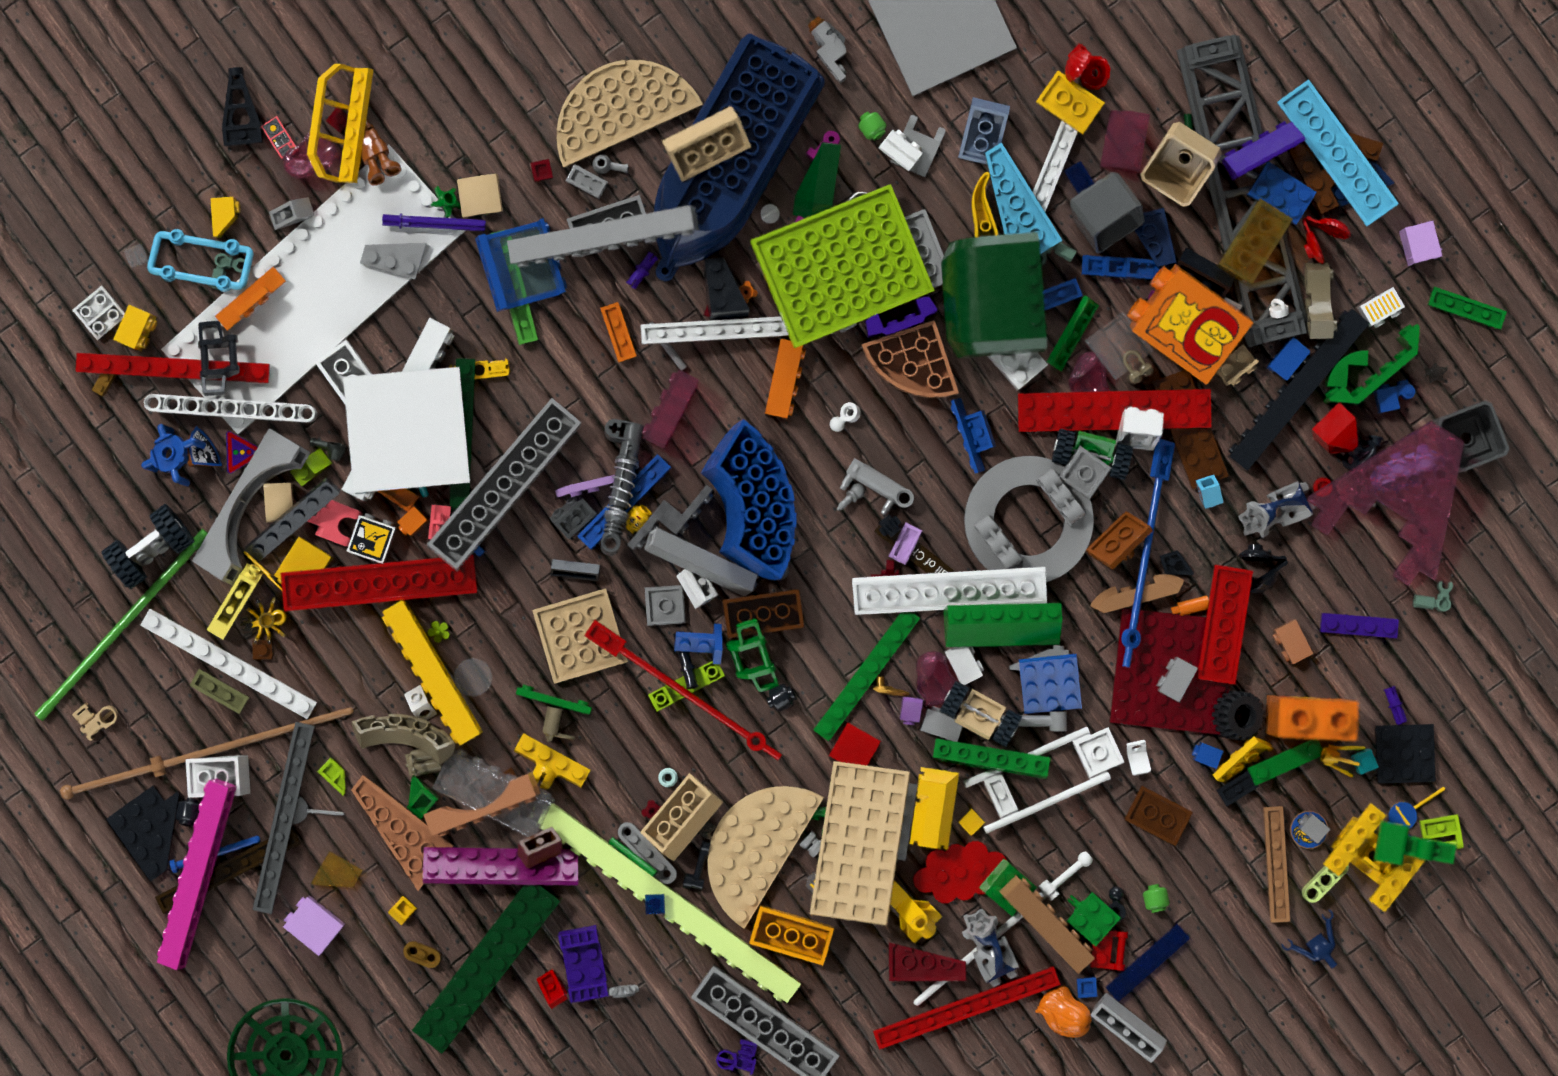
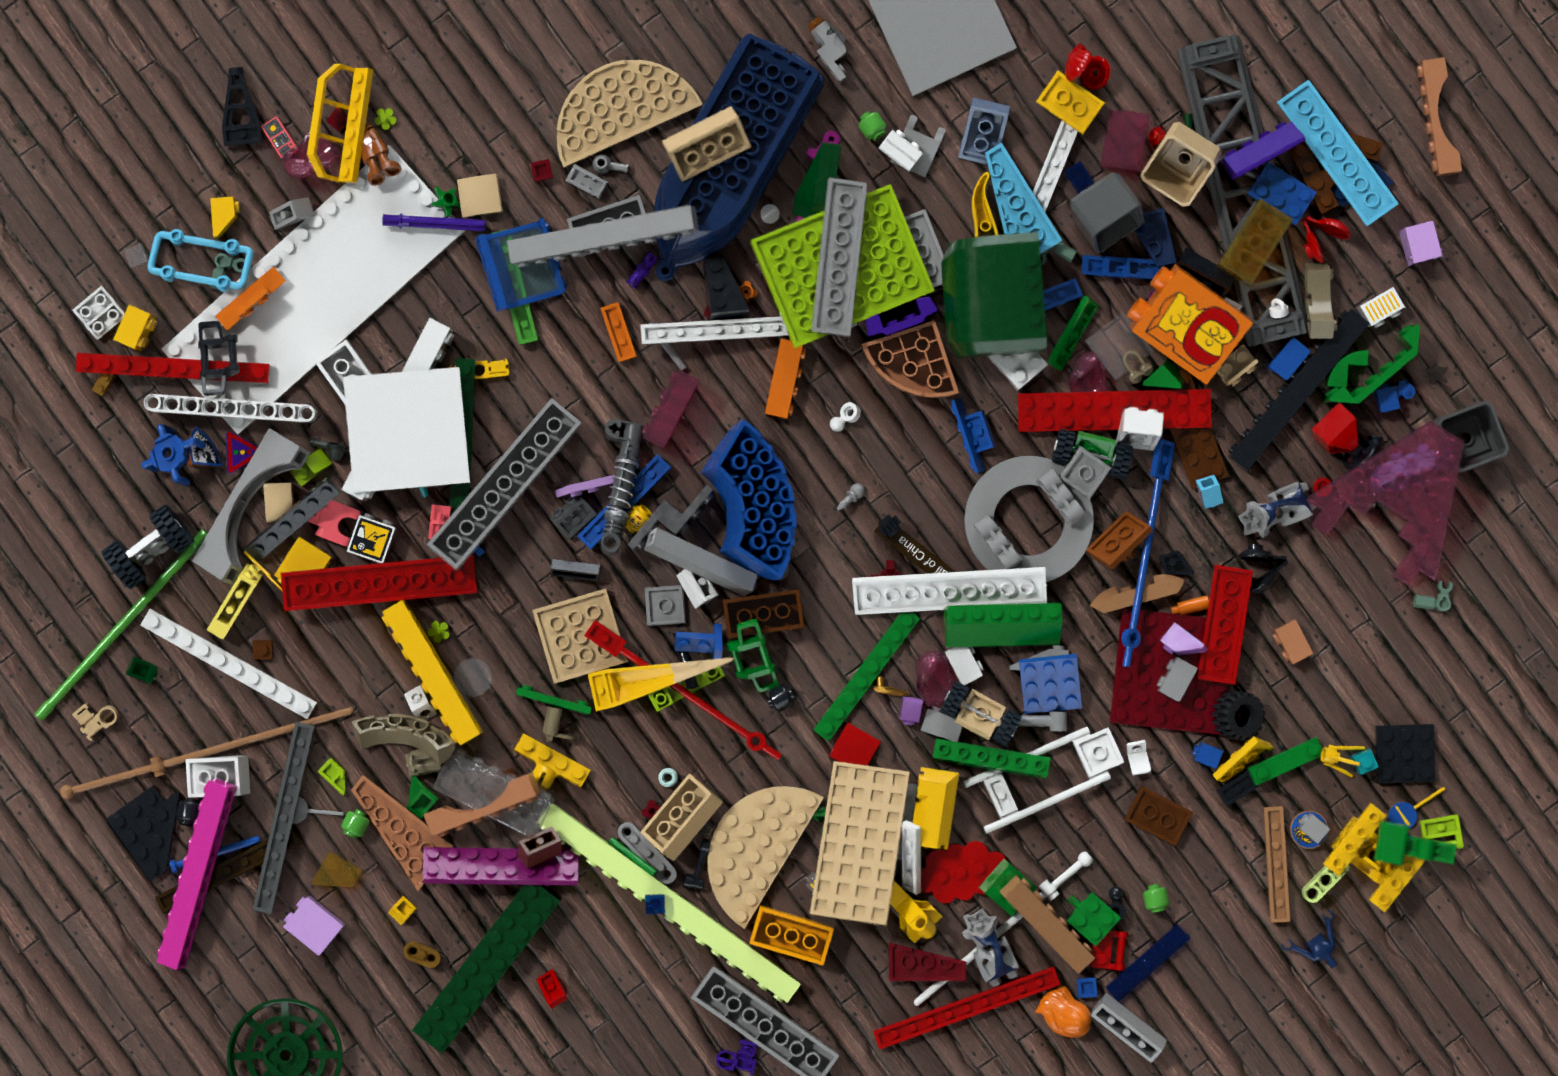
(142, 670): none -> dark green bracket
(219, 691): olive plate -> none
(265, 620): animal -> none
(355, 824): none -> bright green head
(384, 118): none -> lime plant
(395, 258): light grey wing -> none
(402, 497): orange tile -> none
(412, 521): orange brick -> none
(584, 964): dark purple plate -> none
(622, 685): none -> yellow plate
(623, 991): light grey gear -> none
(813, 848): light grey wheel -> none
(839, 257): none -> light grey plate
(877, 482): light grey piece -> none
(905, 543): lavender tile -> none
(911, 857): none -> white tile
(971, 822): yellow slope -> none
(1156, 136): none -> red plate
(1165, 376): none -> green slope
(1181, 642): none -> slope
(1311, 717): orange brick -> none
(1359, 625): dark purple plate -> none
(1395, 705): dark purple axle -> none
(1445, 156): none -> nougat arch
(1467, 308): green plate -> none

